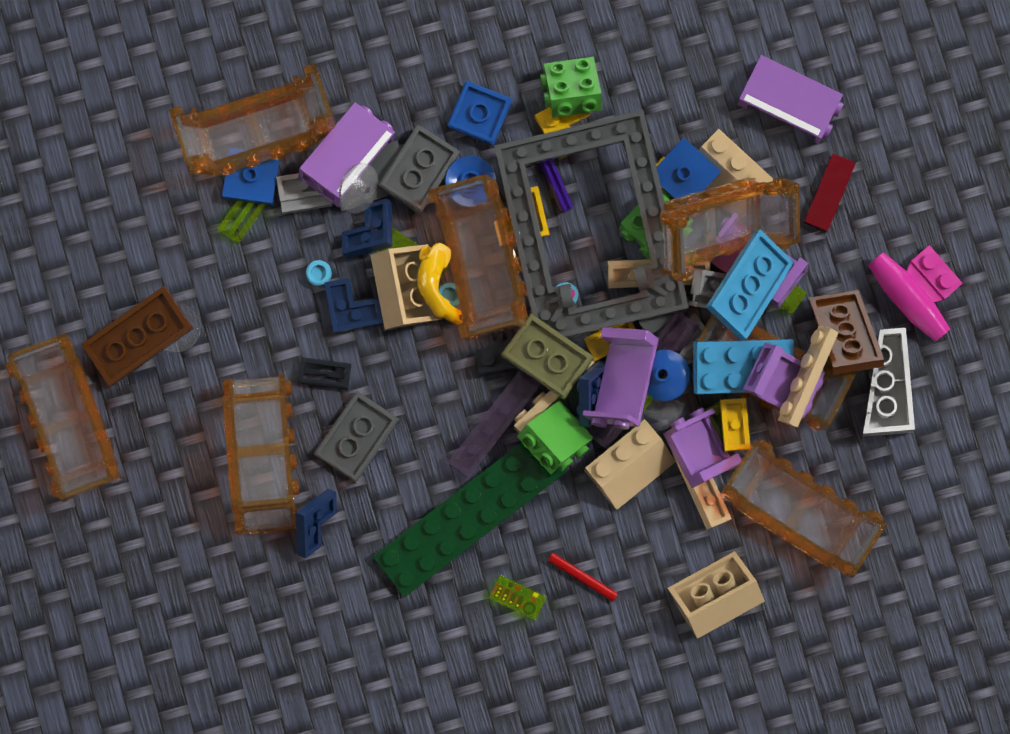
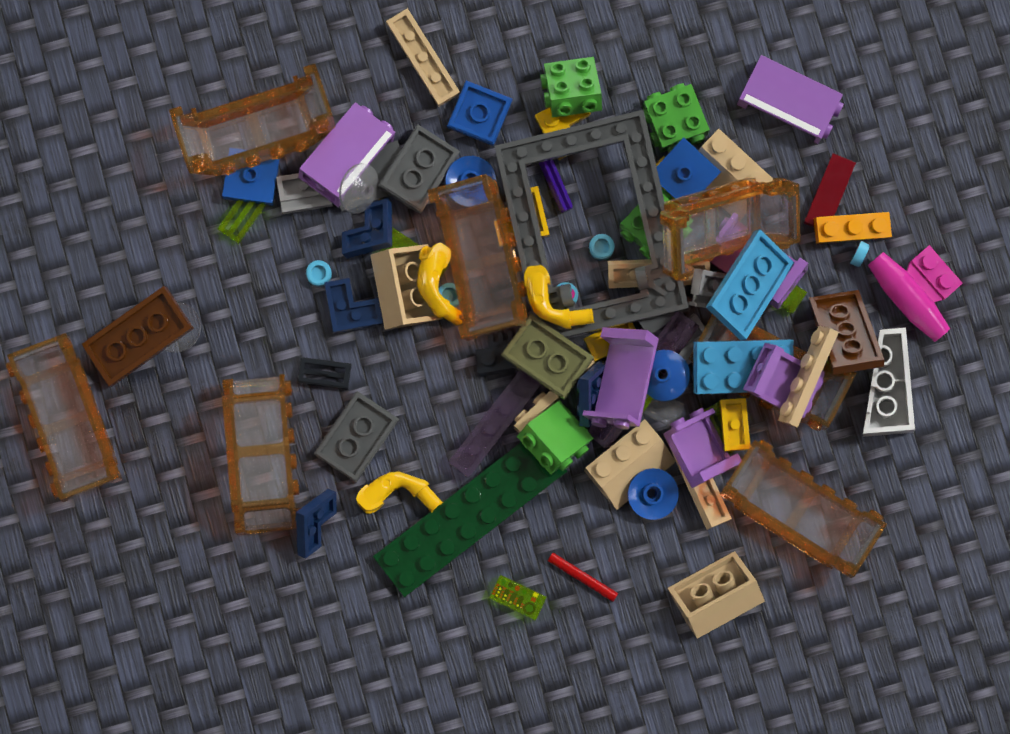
(371, 496): none -> yellow piece
(423, 57): none -> tan plate
(536, 283): none -> yellow piece
(601, 247): none -> medium azure tile
(665, 493): none -> blue dish
(675, 117): none -> bright green brick
(852, 227): none -> light orange plate
(860, 254): none -> medium azure tile

